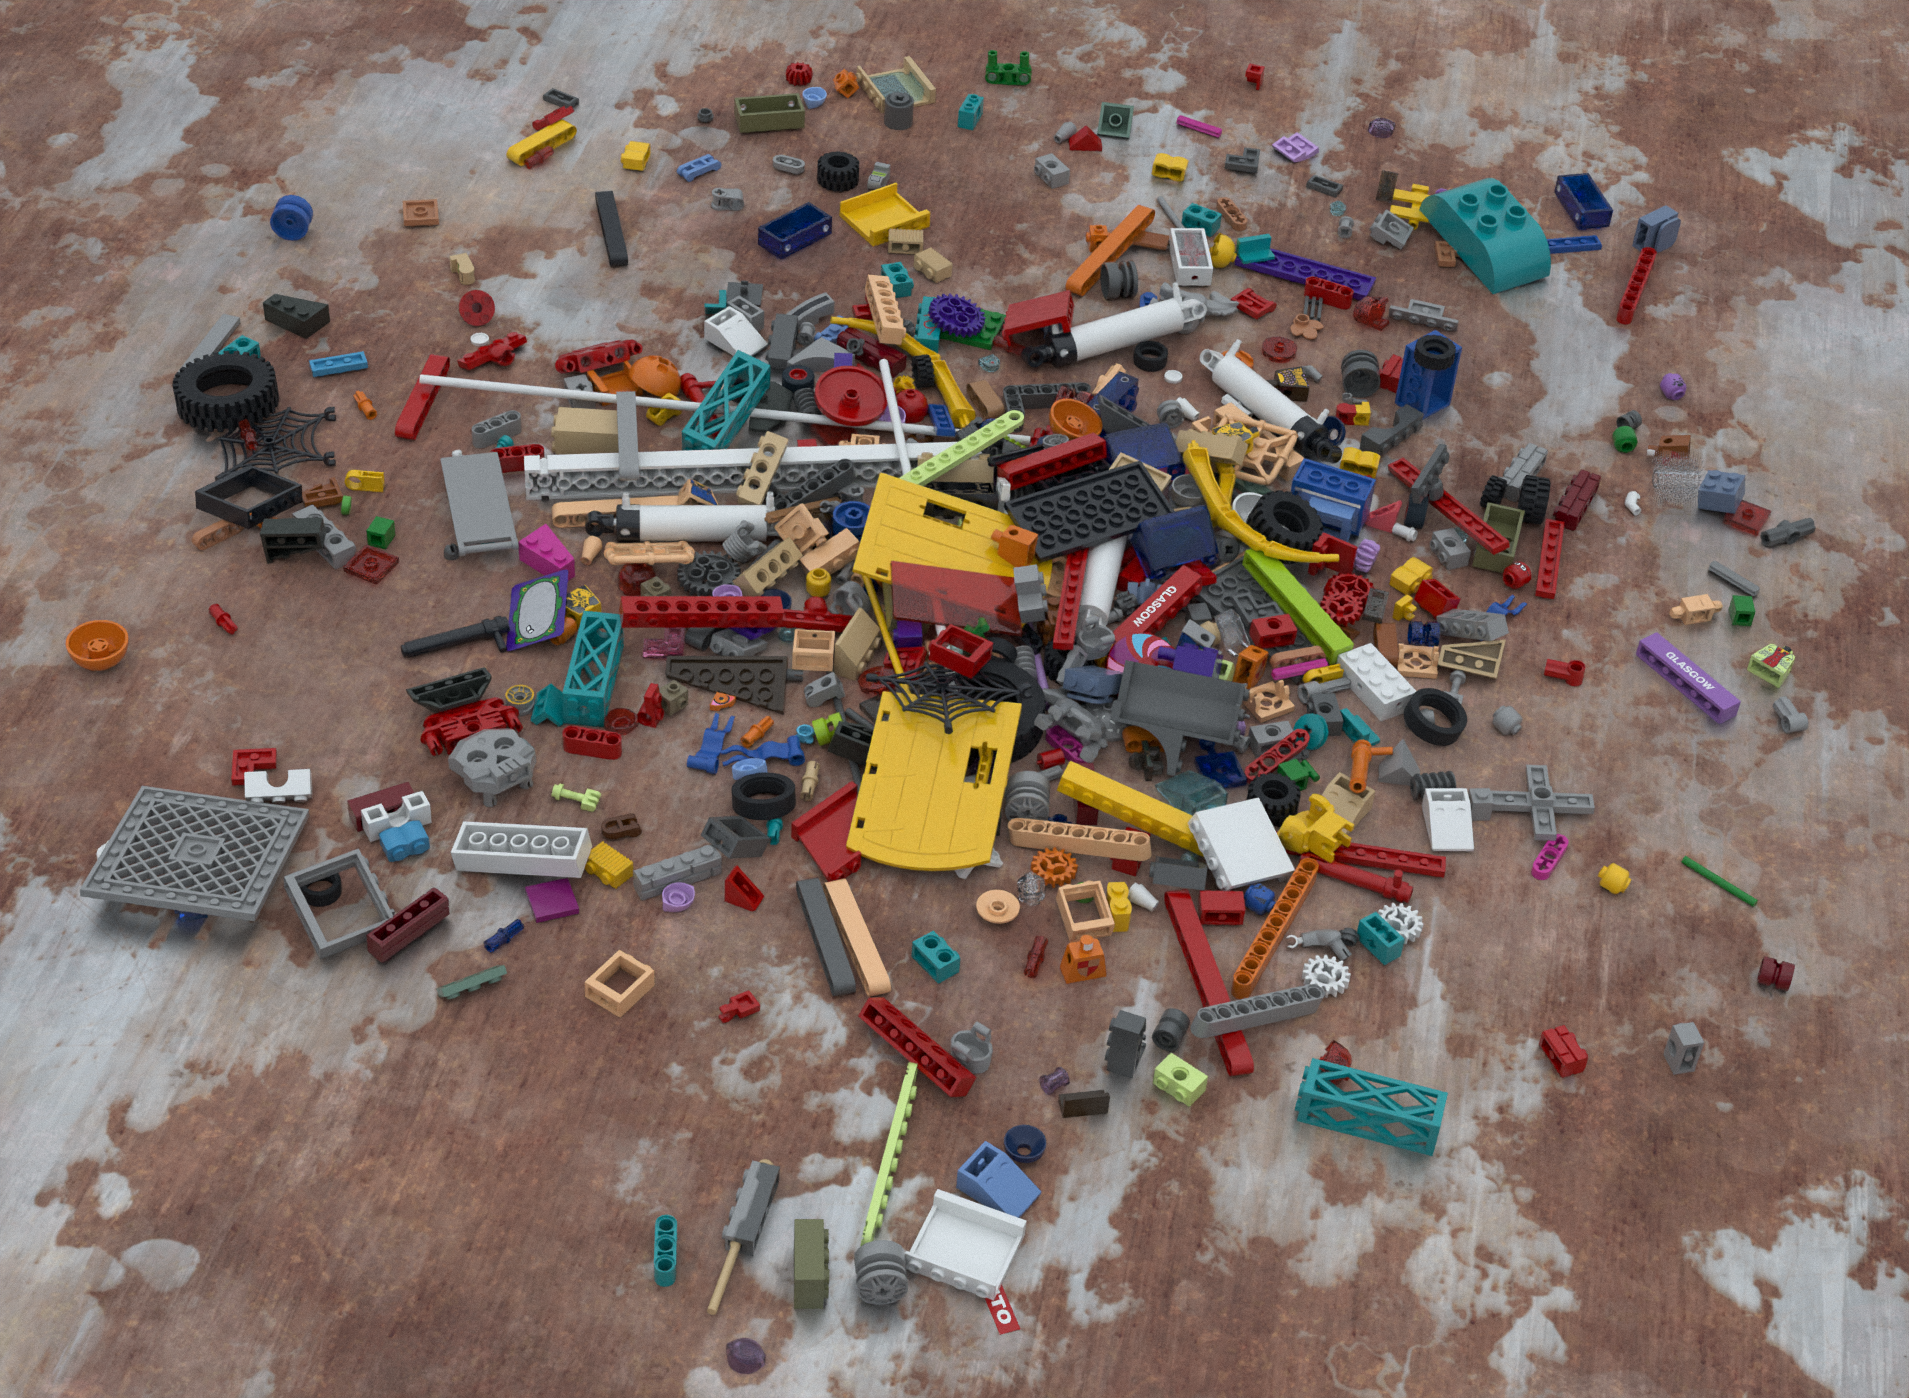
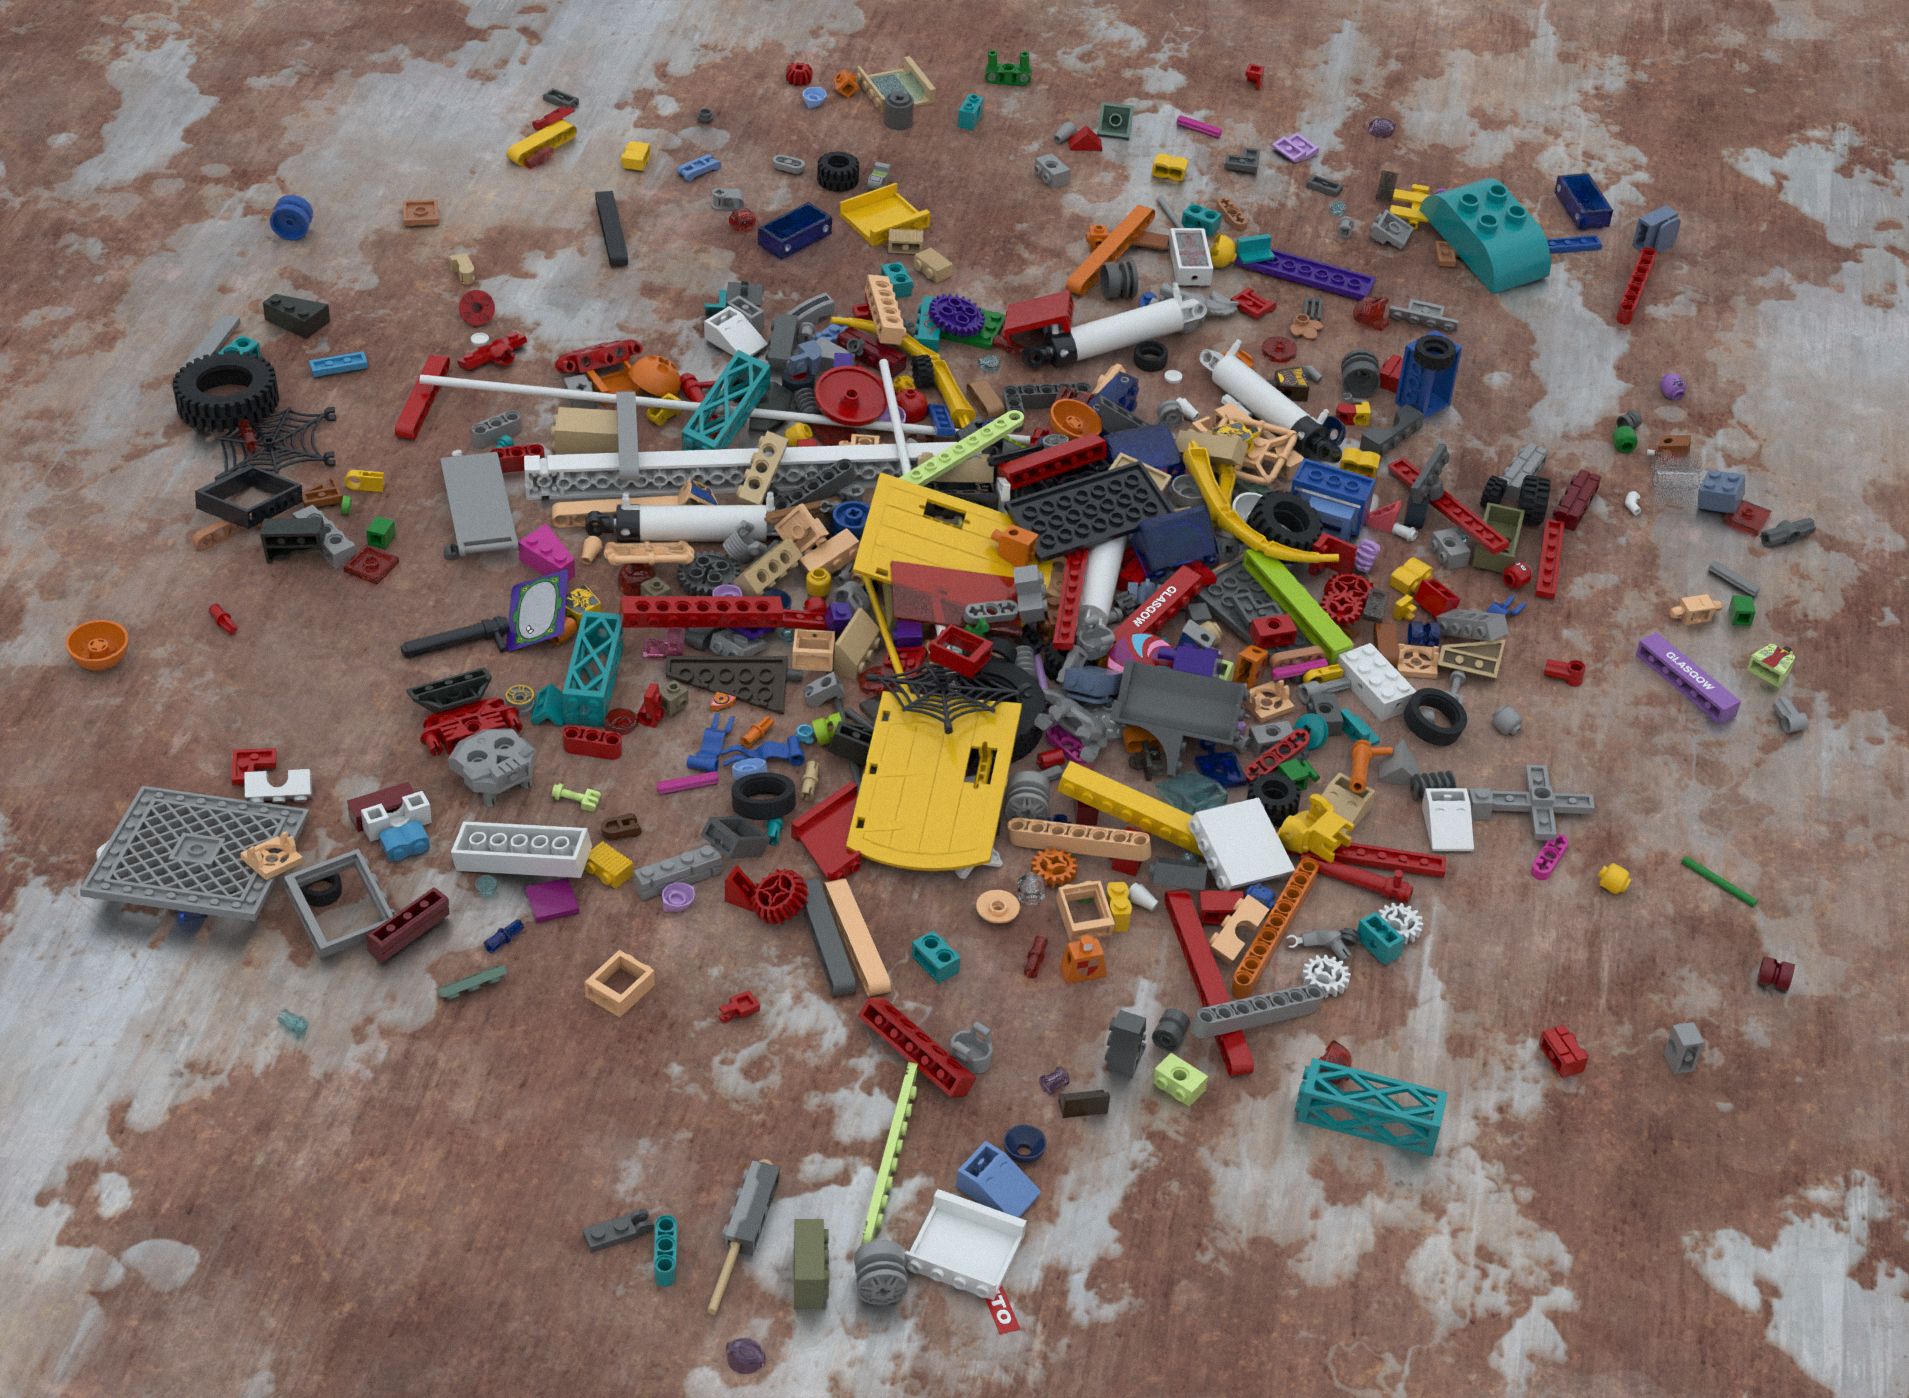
(267, 870): none -> light nougat piece
(296, 1023): none -> clear light blue pin
(365, 405): orange axle -> none
(486, 885): none -> clear light blue plate
(617, 1230): none -> dark grey hinge
(687, 782): none -> dark pink axle
(742, 219): none -> clear red head
(769, 113): olive piece -> none
(776, 892): none -> red gear
(797, 432): none -> yellow head
(808, 358): none -> sand blue brick
(838, 616): none -> dark purple brick
(998, 606): none -> light grey beam
(1232, 632): clear brick -> none
(1248, 914): none -> light nougat arch
(1332, 293): red beam -> none

